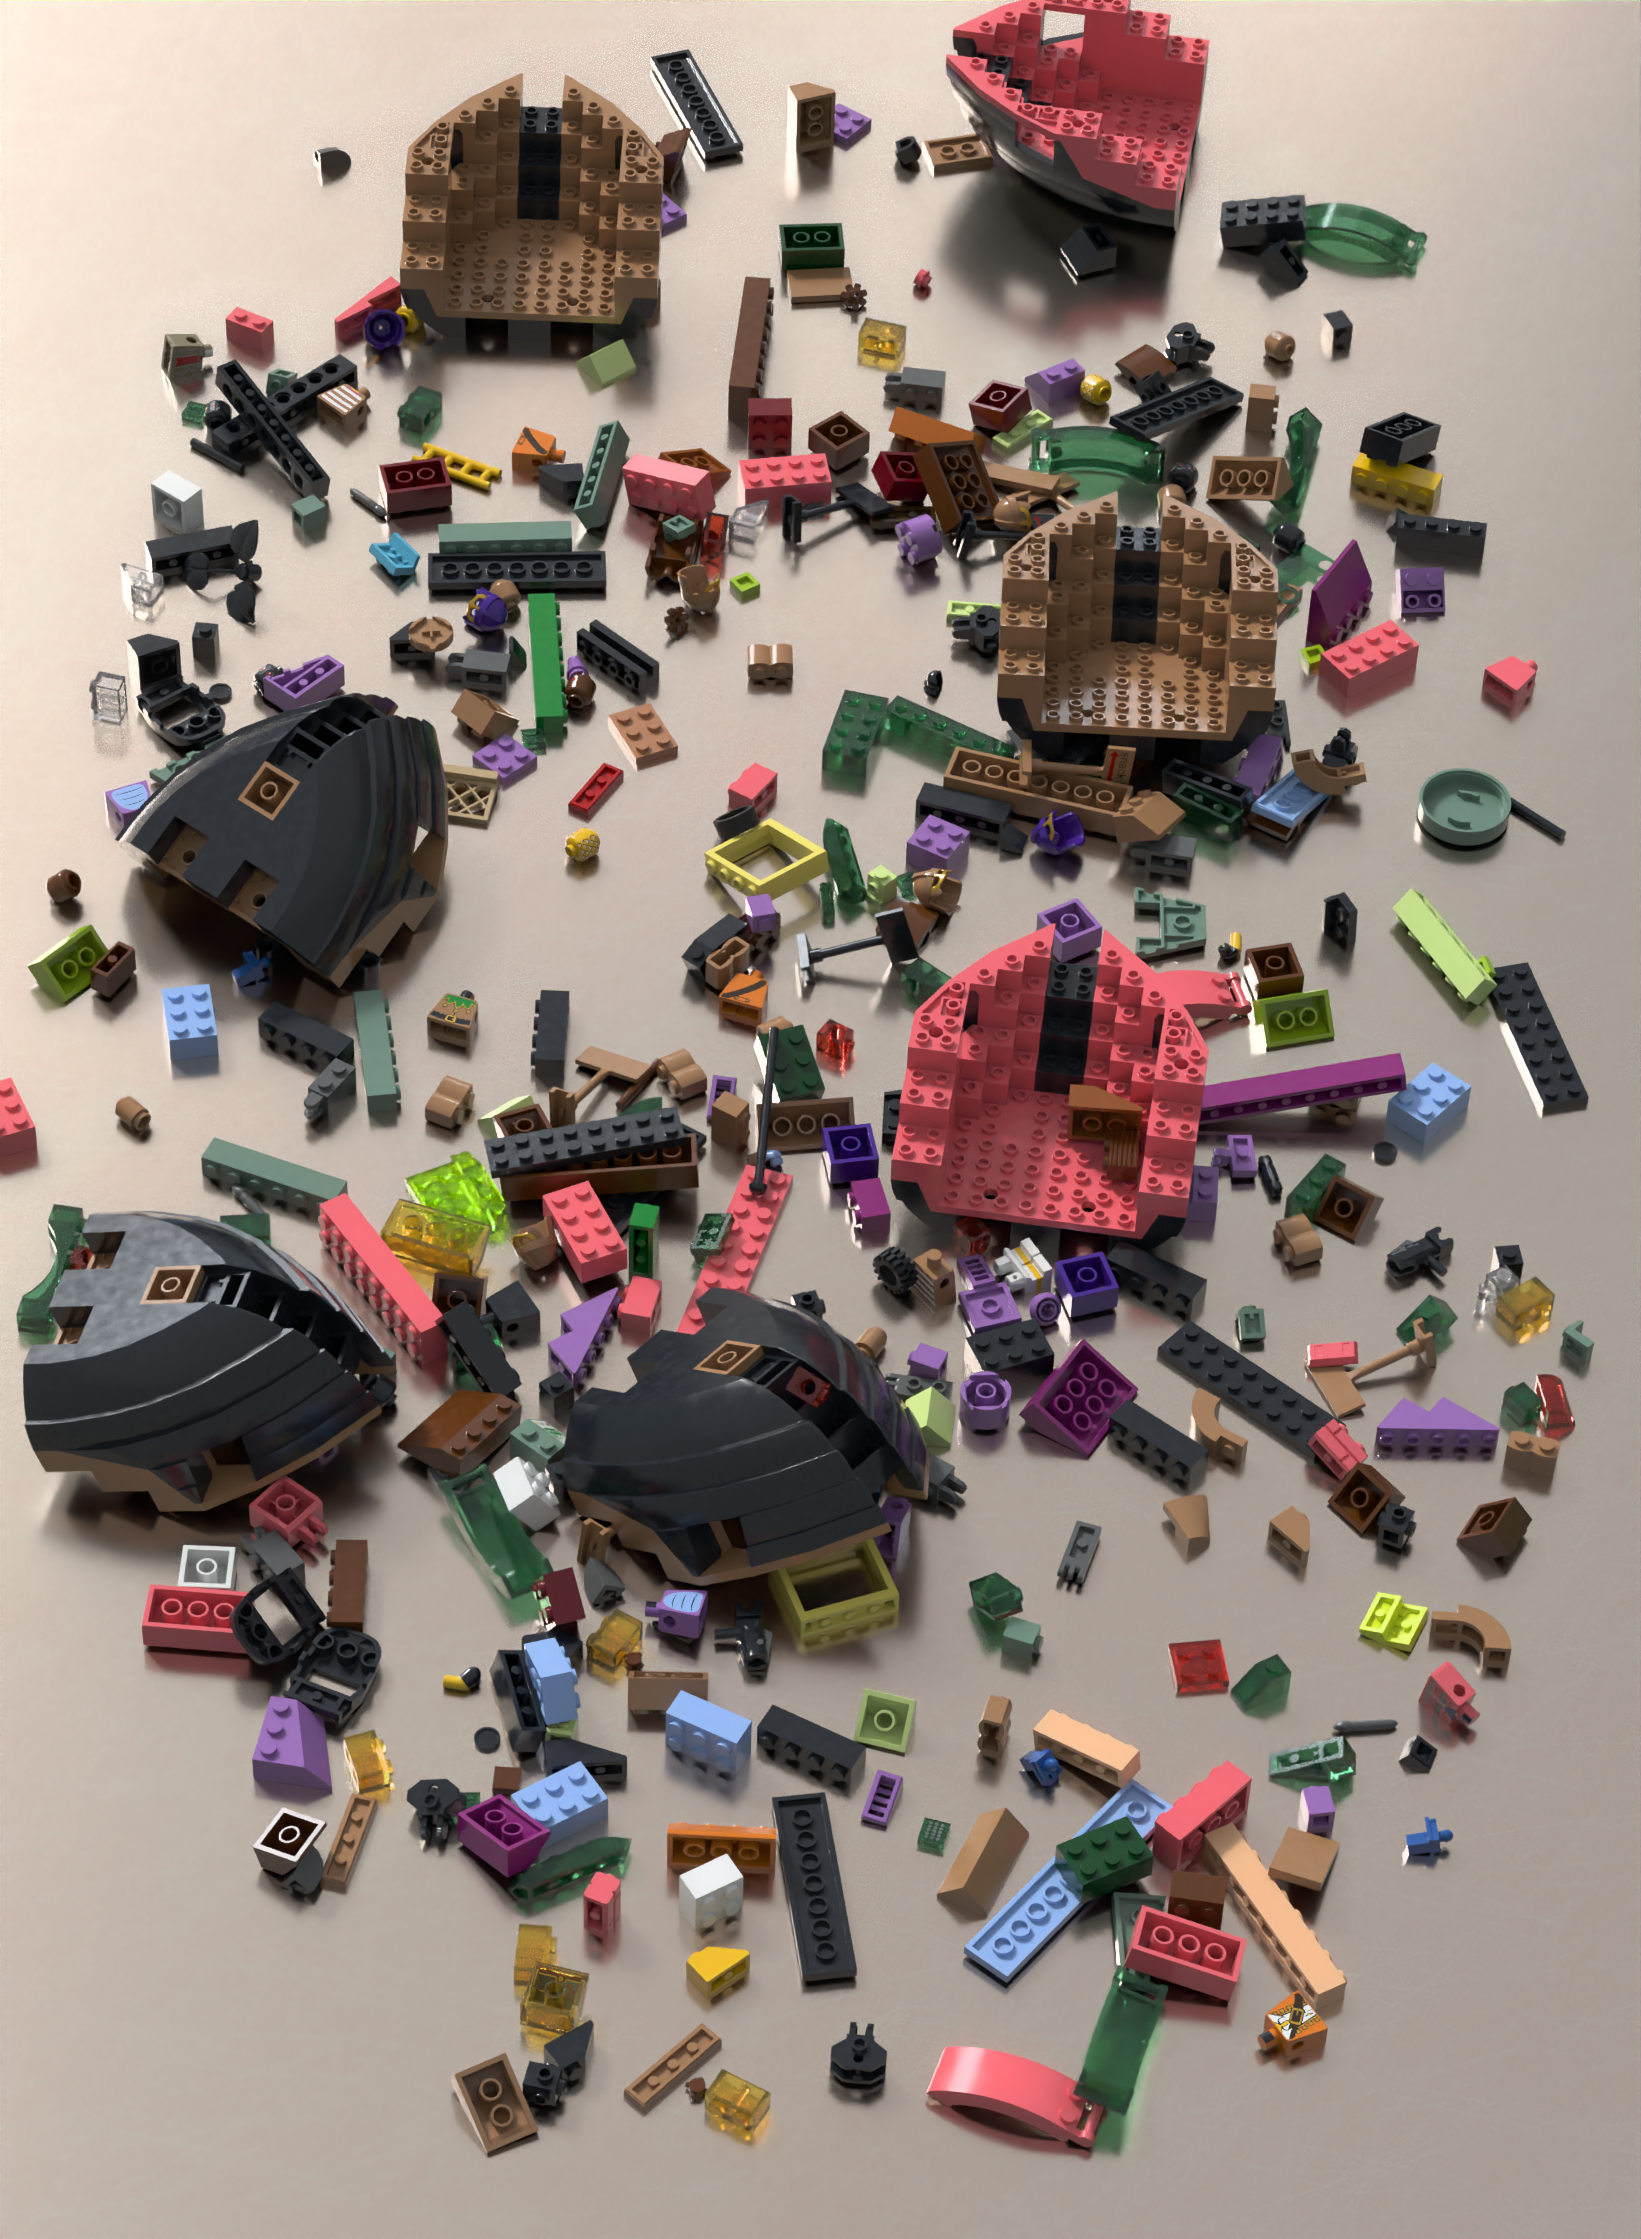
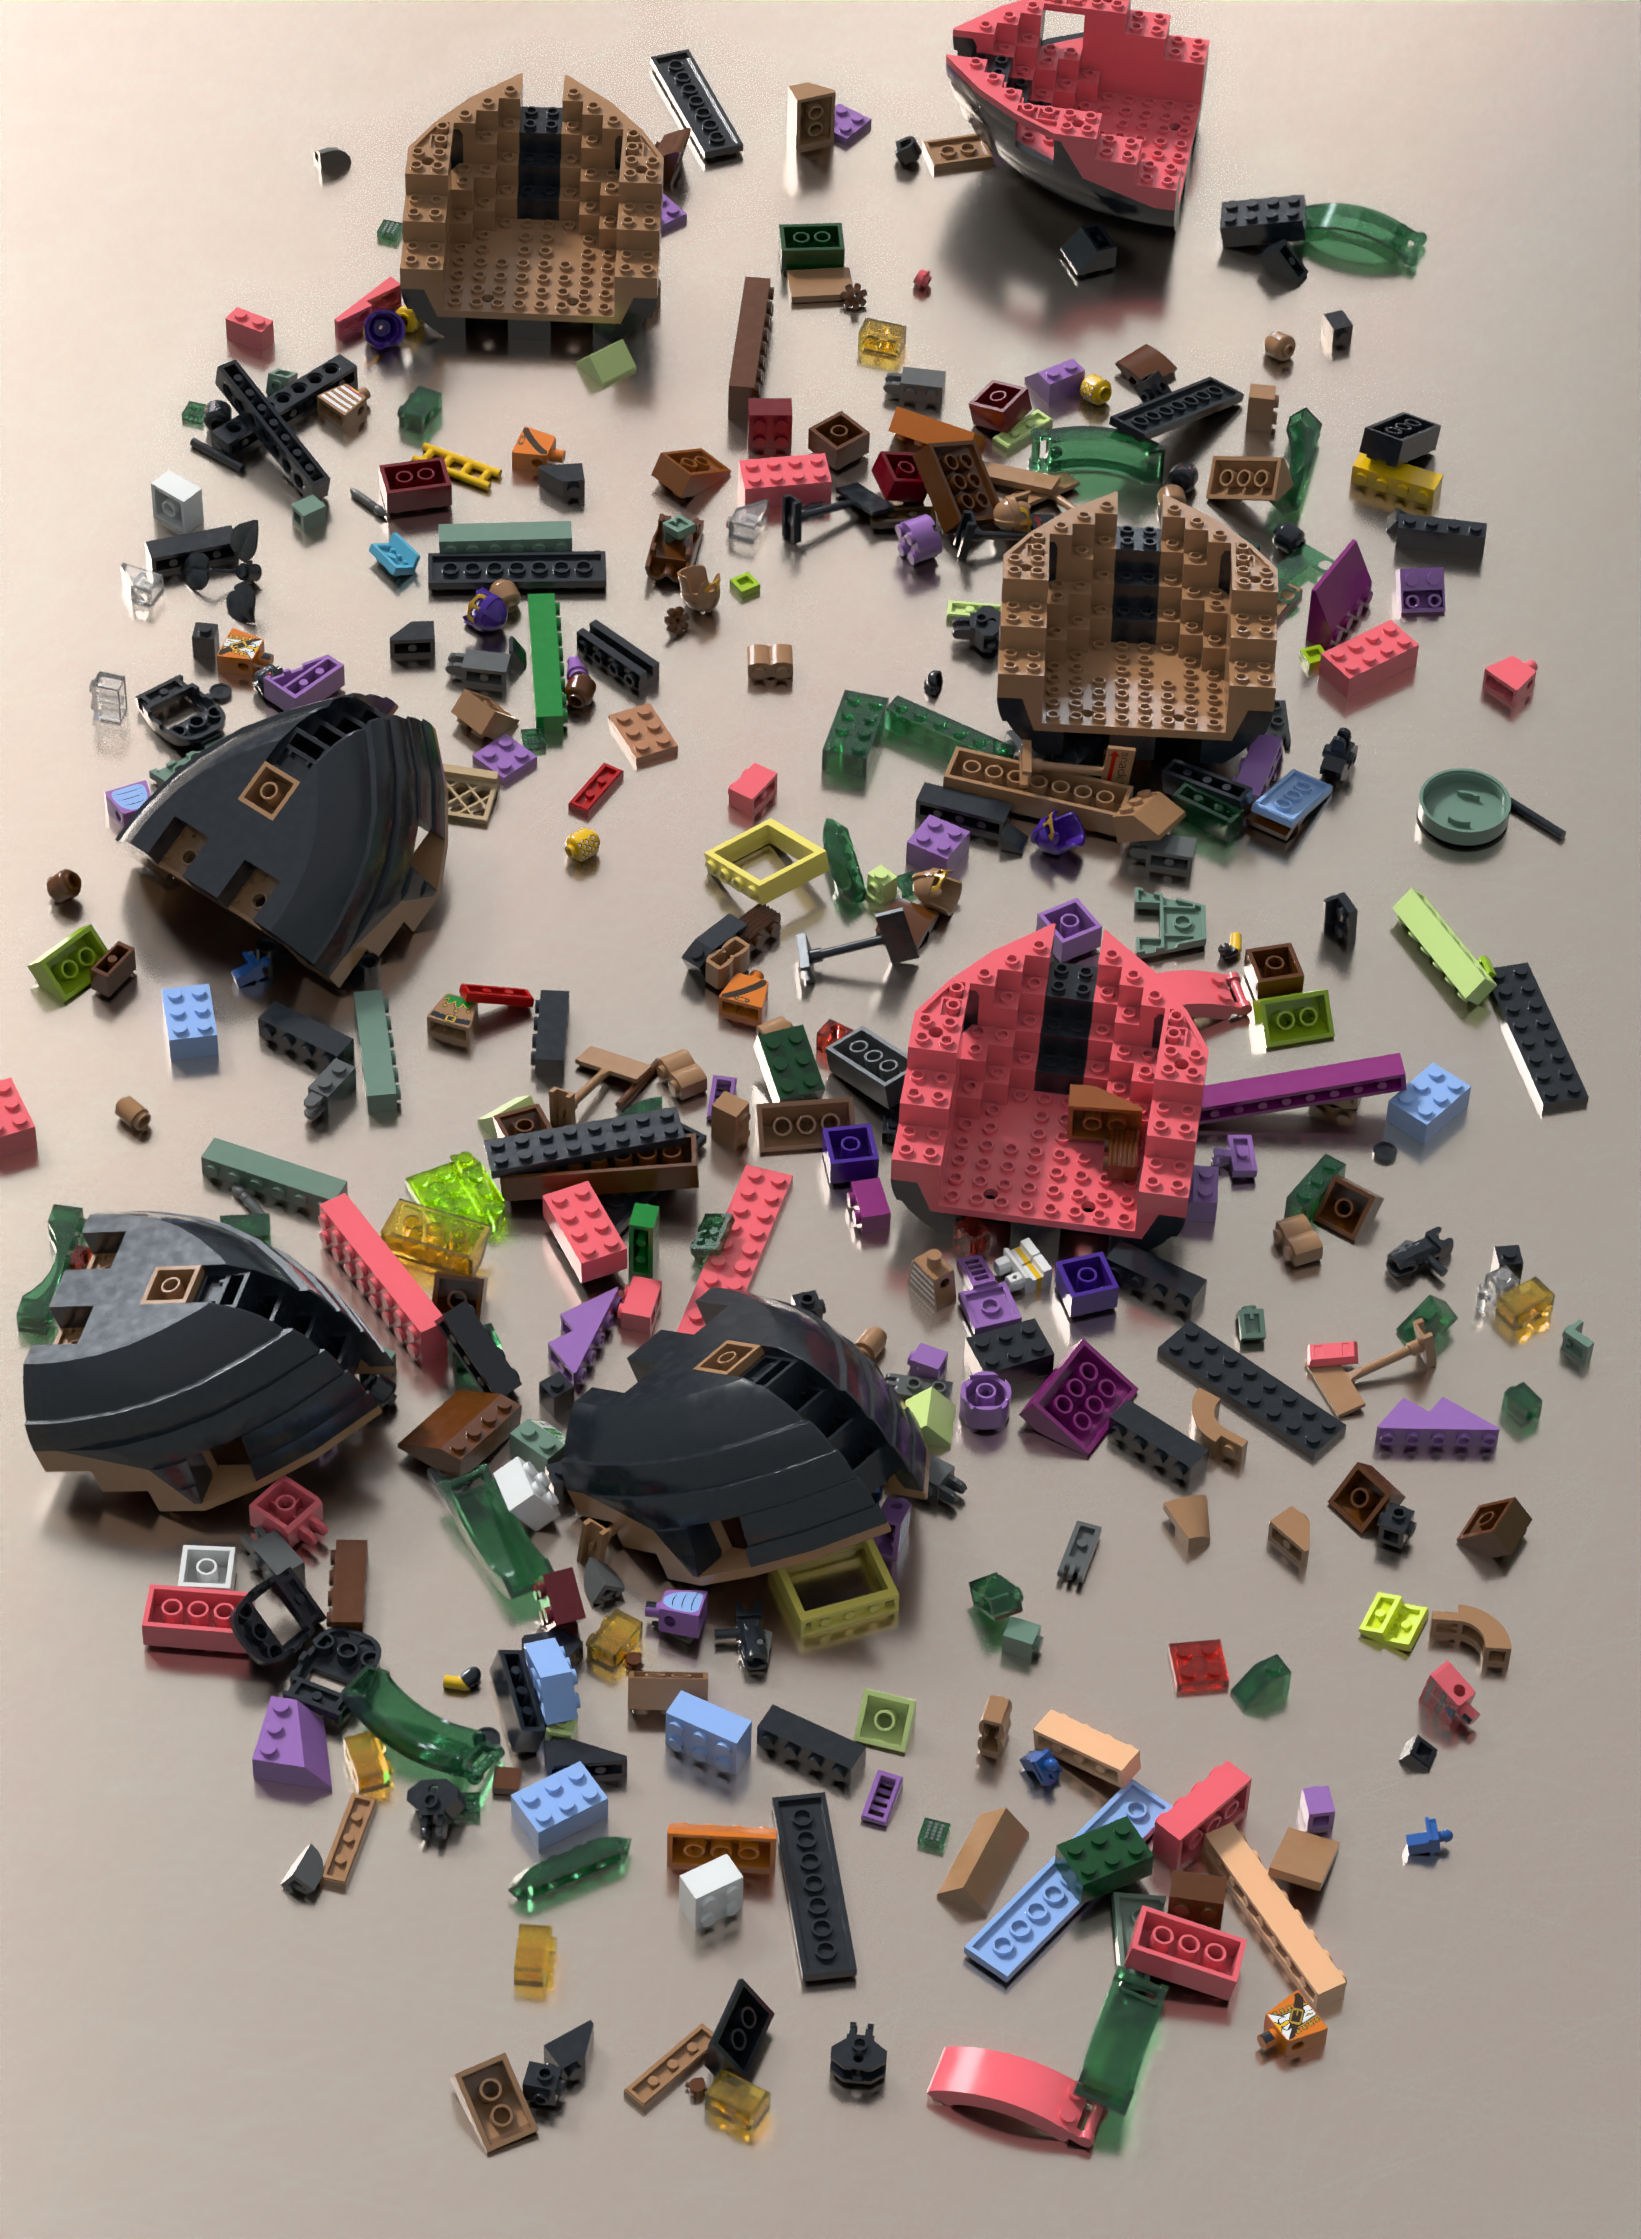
(153, 659): black slope -> none
(183, 355): dark tan torso -> none
(242, 654): none -> orange torso
(287, 1840): reddish brown slope -> none
(390, 230): none -> clear green tile
(415, 1730): none -> clear green windscreen
(431, 634): medium nougat tile -> none
(449, 1102): medium nougat brick -> none
(496, 995): none -> red tile
(502, 1834): magenta slope -> none
(511, 1311): black torso -> none
(536, 1244): medium nougat helmet -> none
(553, 1998): clear yellow slope -> none
(601, 475): sand green brick -> none
(602, 1903): coral brick -> none
(668, 487): coral brick -> none
(713, 536): clear red brick -> none
(716, 1968): yellow slope -> none
(736, 822): black tyre -> none
(738, 2032): none -> black slope
(758, 1187): black bar -> none
(760, 913): medium lavender brick -> none
(773, 1156): light blue arm -> none
(799, 1381): clear red brick -> none
(827, 901): clear green axle -> none
(869, 1065): none -> dark grey brick
(895, 1270): black tyre -> none
(922, 979): clear green slope -> none
(1045, 1308): medium lavender cone -> none
(1188, 345): black hinge -> none
(1270, 1175): black axle -> none
(1315, 1761): clear green slope -> none
(1325, 778): medium nougat arch -> none
(1337, 1448): coral brick -> none
(1363, 1725): dark grey piece -> none
(1532, 1453): medium nougat brick -> none
(1555, 1407): clear red brick -> none

